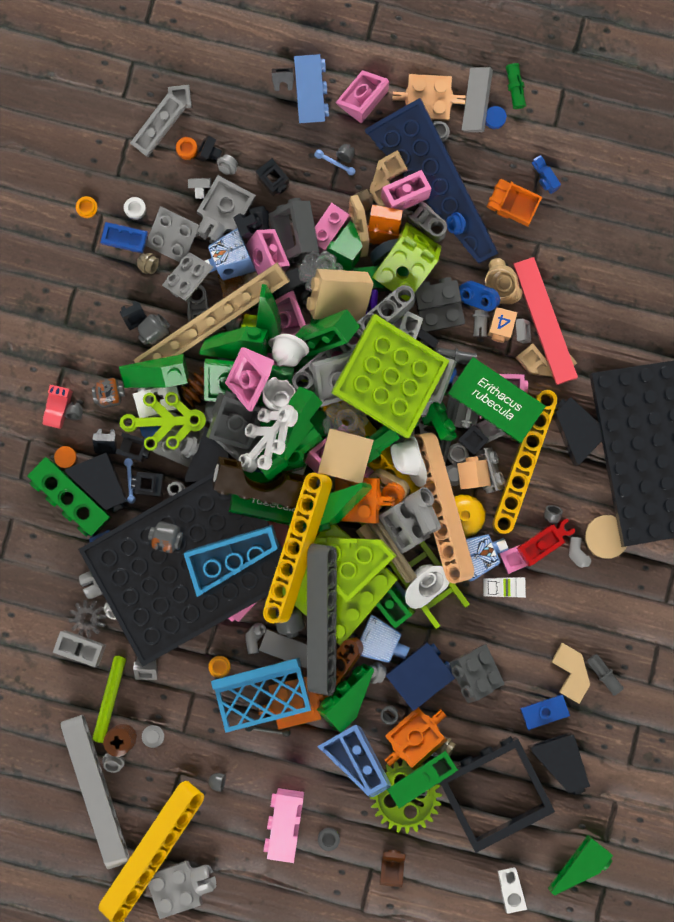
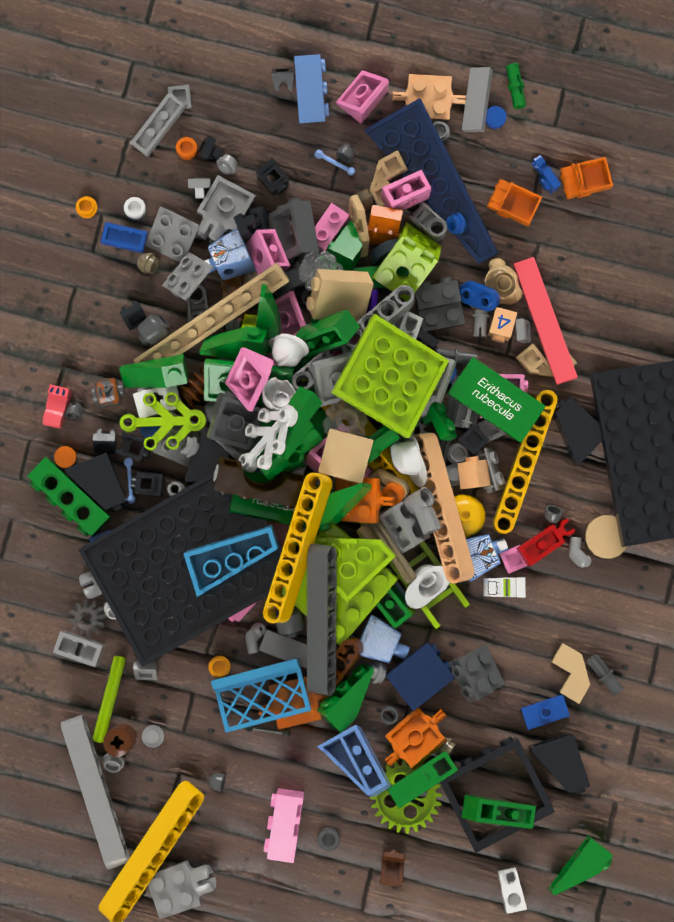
(165, 537): dark grey head -> none
(498, 812): none -> green slope
(586, 178): none -> orange piece

